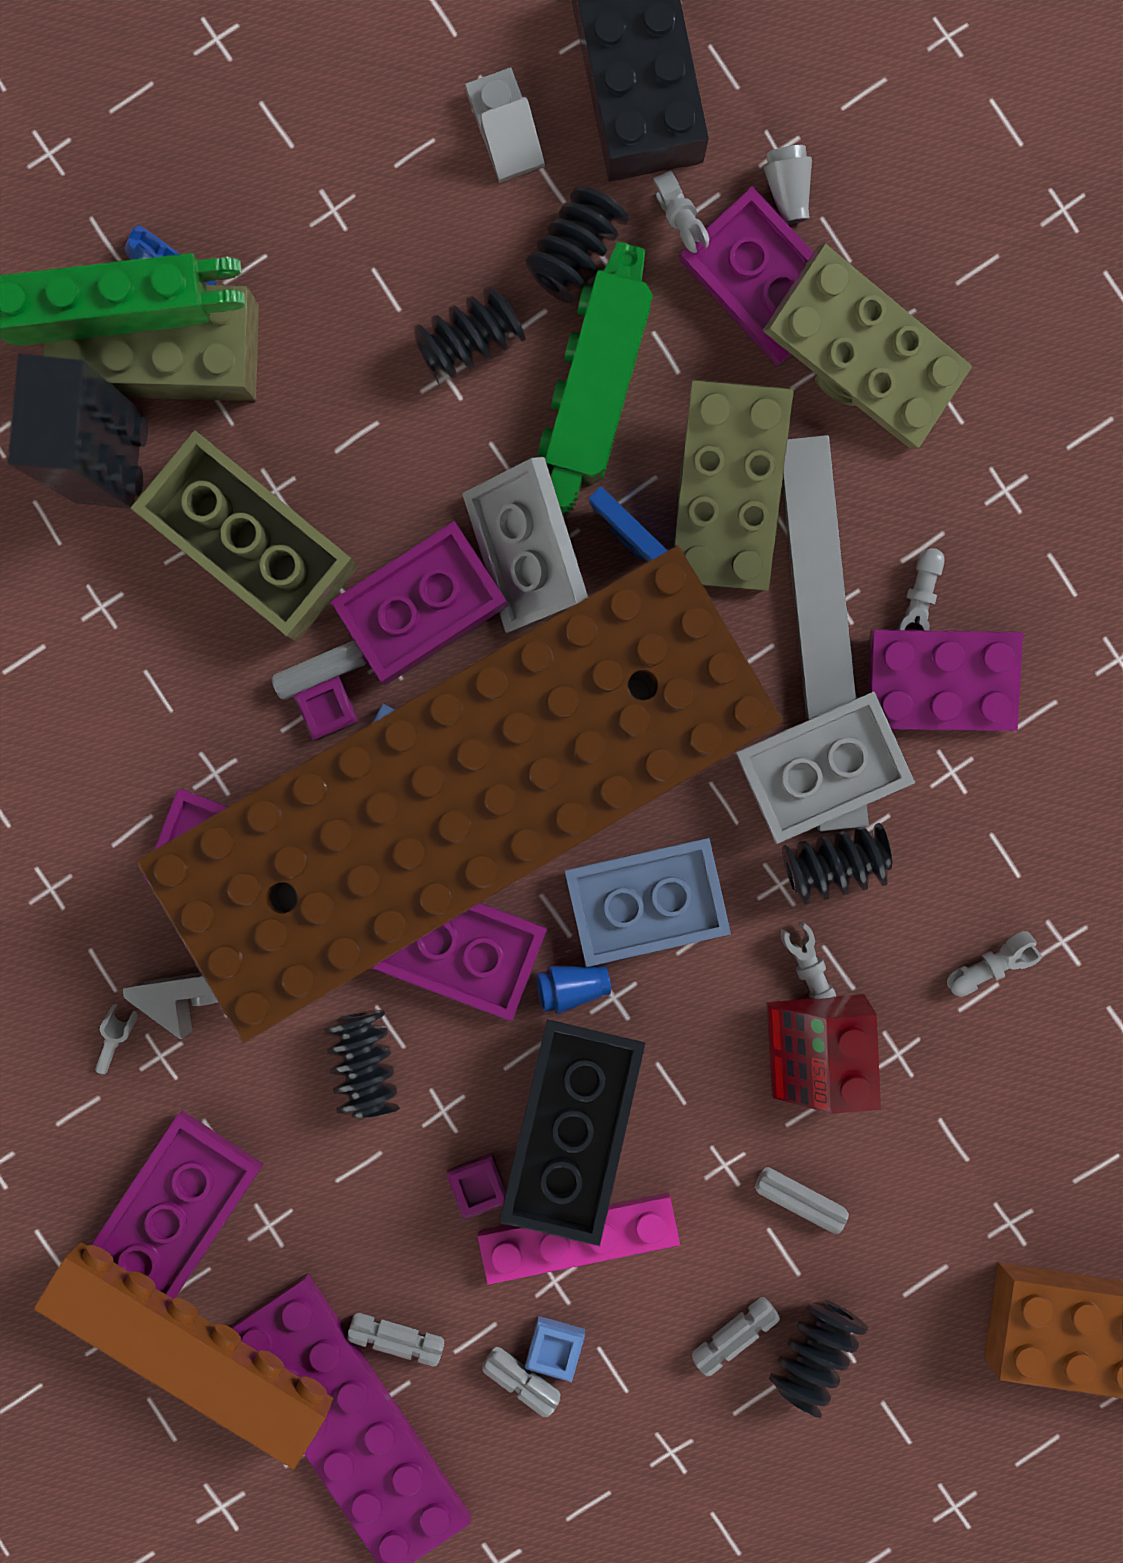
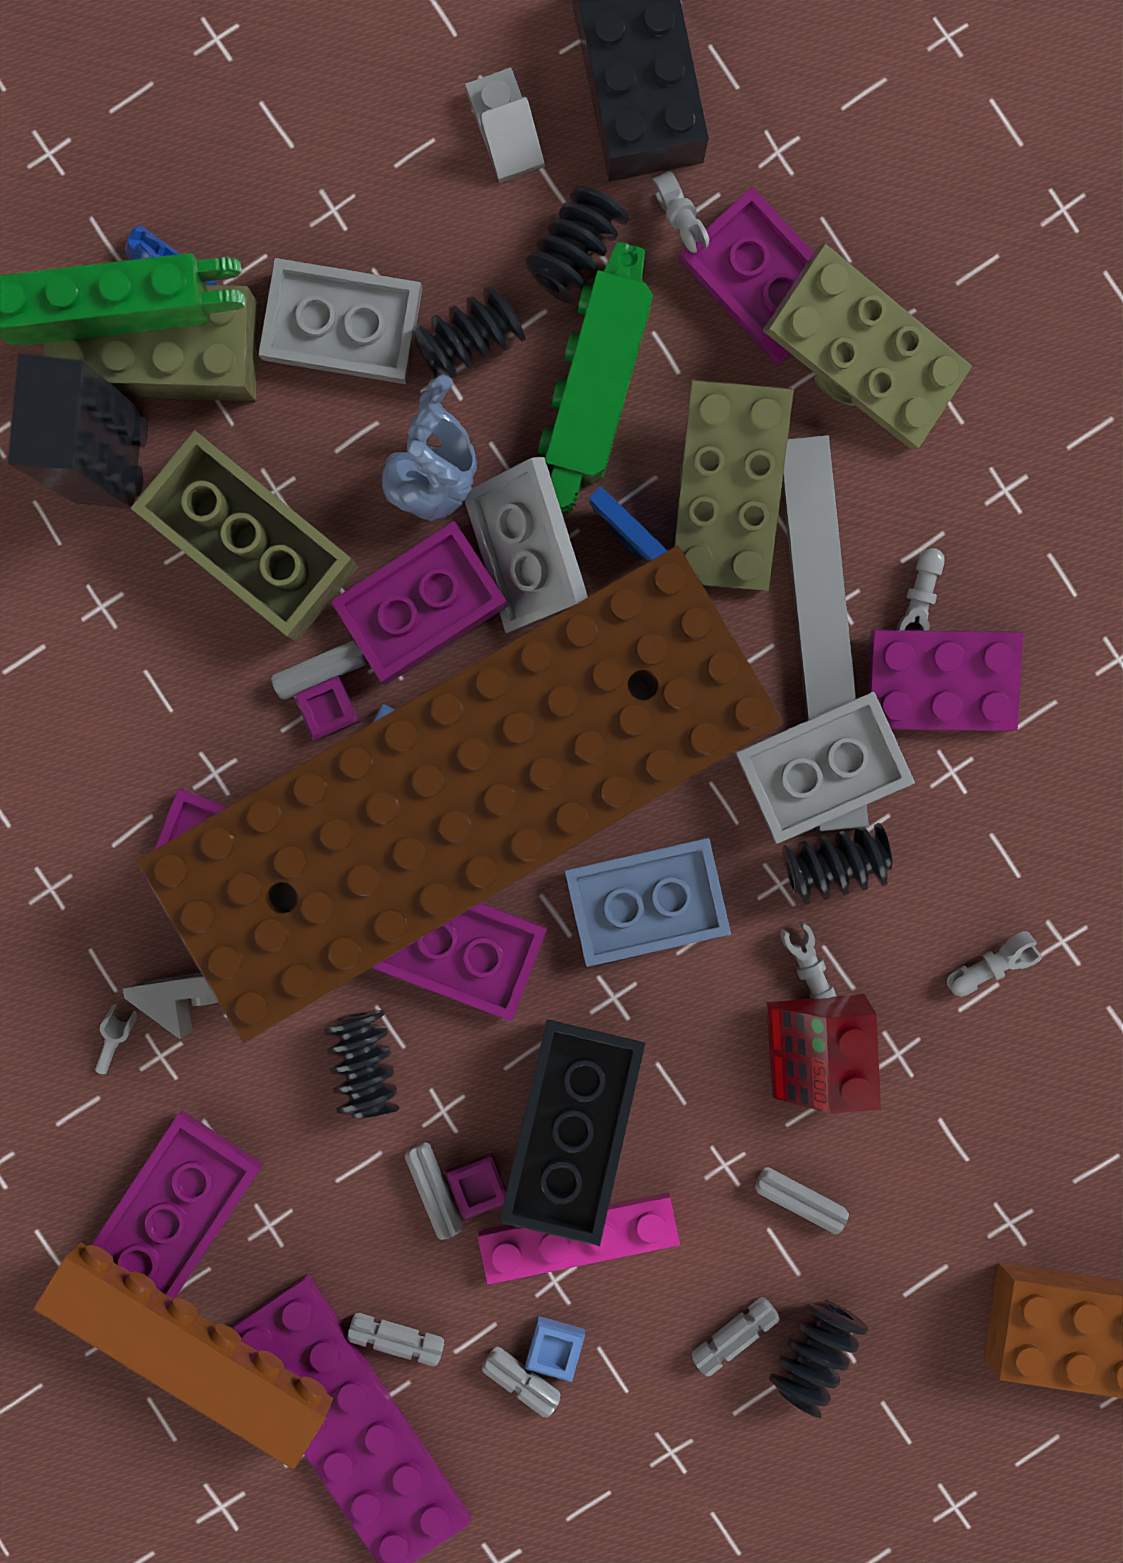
(340, 321): none -> light grey plate
(431, 478): none -> sand blue hair
(433, 1191): none -> light grey axle
(571, 986): blue cone -> none
(789, 181): light grey cone -> none

